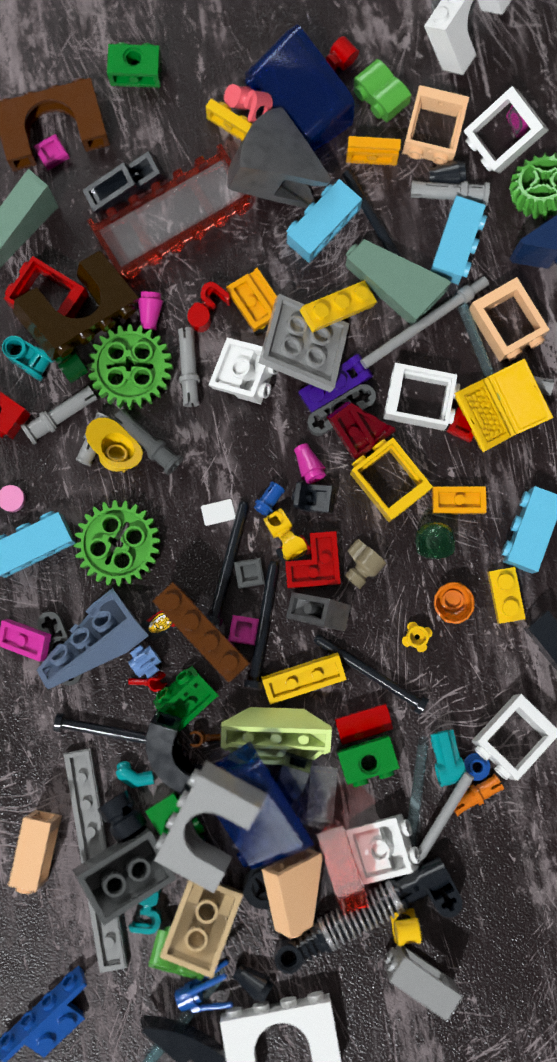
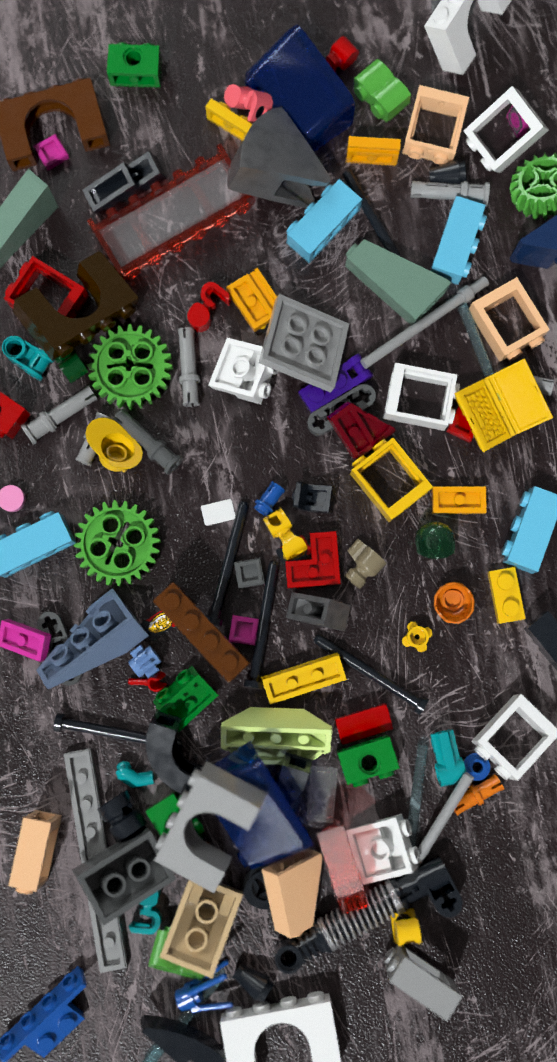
(149, 308): dark pink cone -> none
(205, 738): reddish brown hand -> none
(309, 465): dark pink cone -> none
(338, 306): yellow plate -> none

